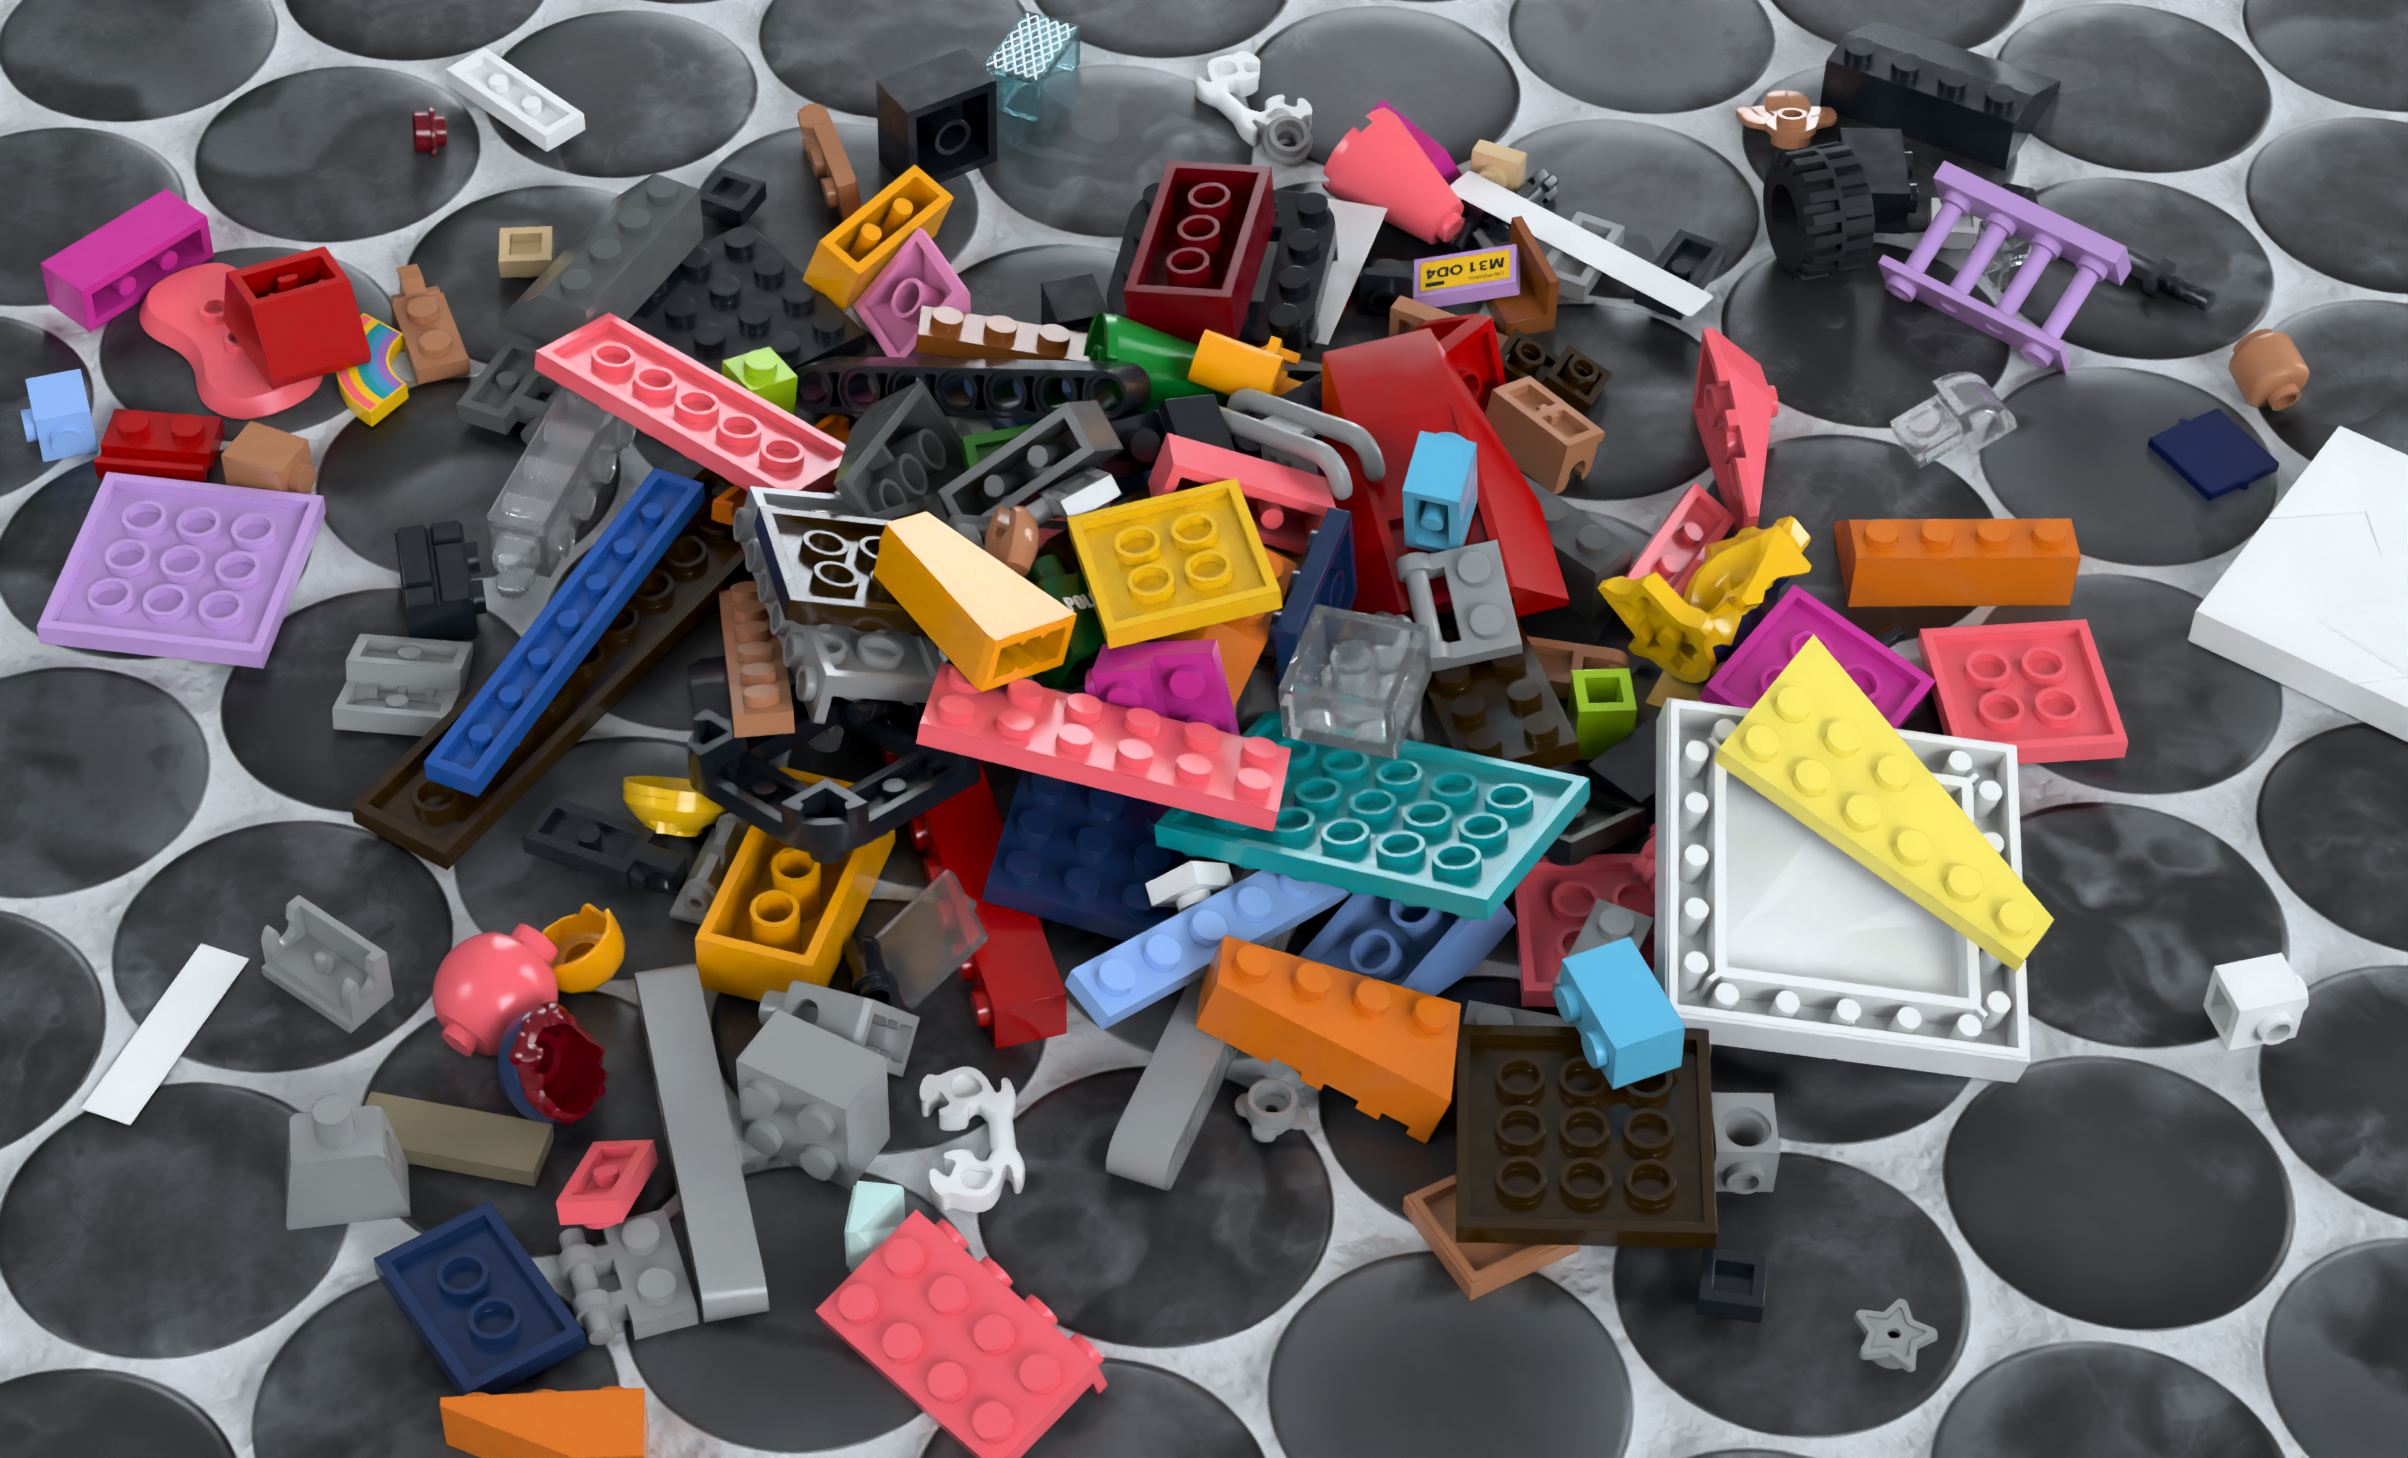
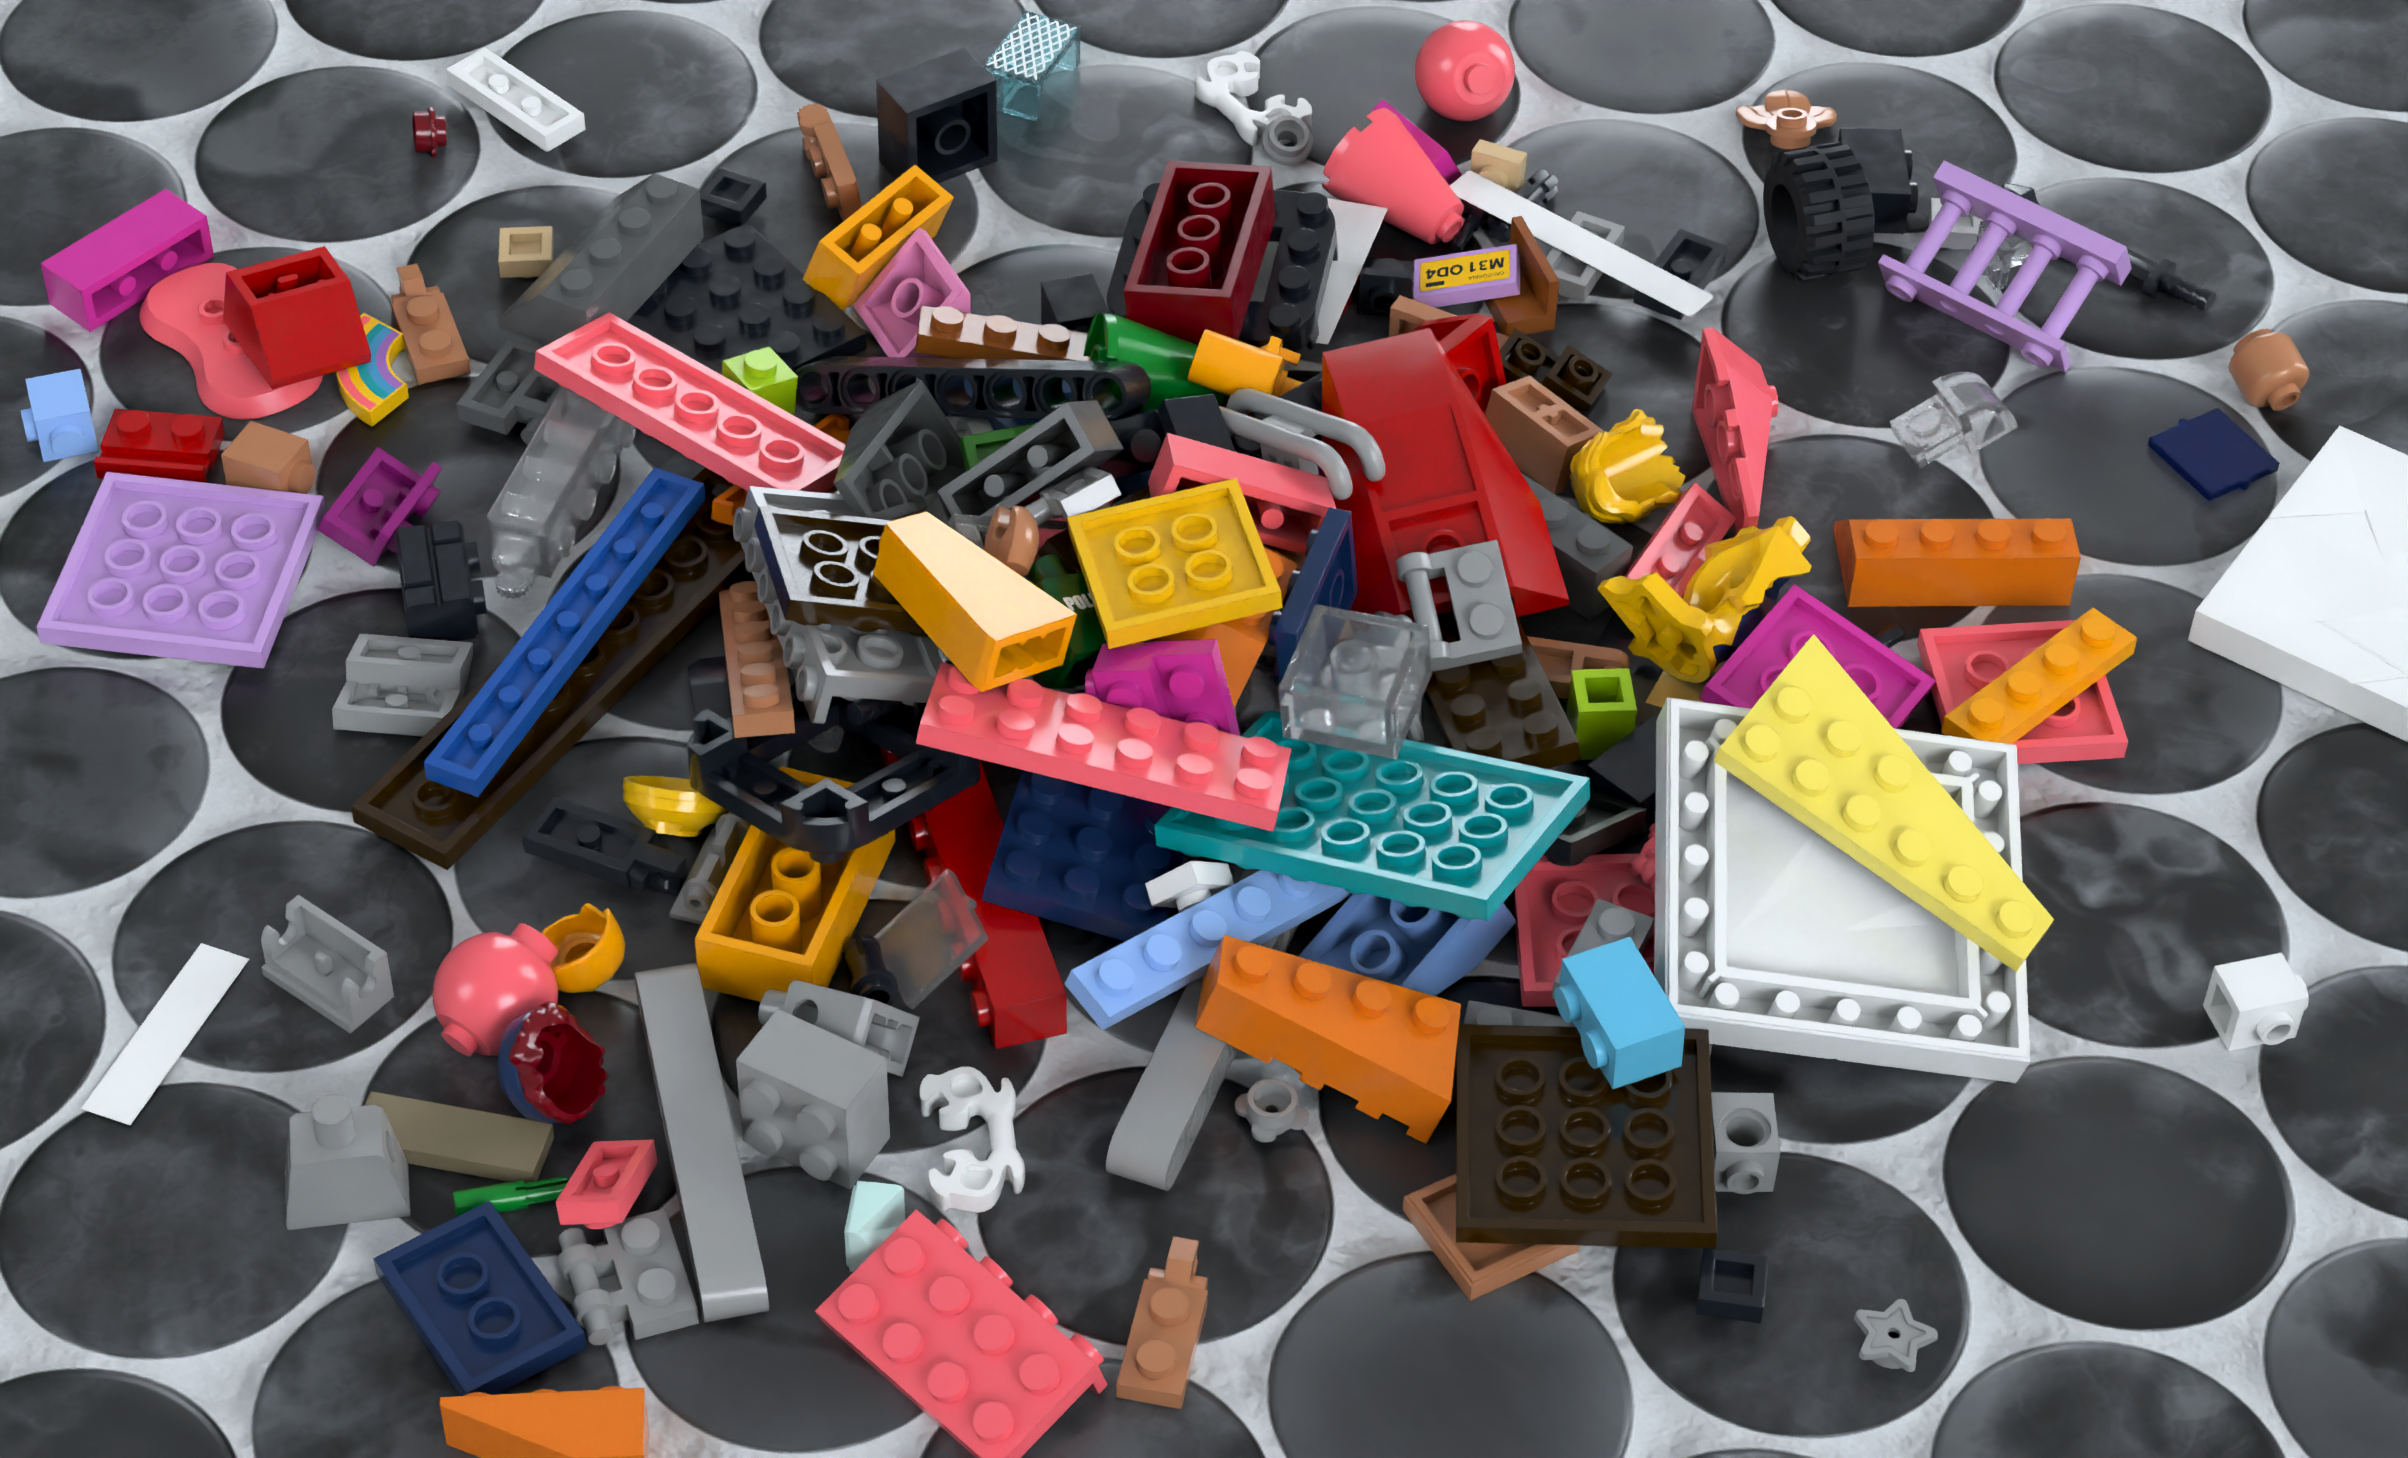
(379, 503): none -> magenta bracket
(510, 1195): none -> green piece
(1165, 1330): none -> nougat hinge
(1440, 492): medium azure brick -> none
(1464, 70): none -> coral brick
(1623, 472): none -> yellow hair
(1935, 92): black slope -> none
(2042, 681): none -> light orange plate

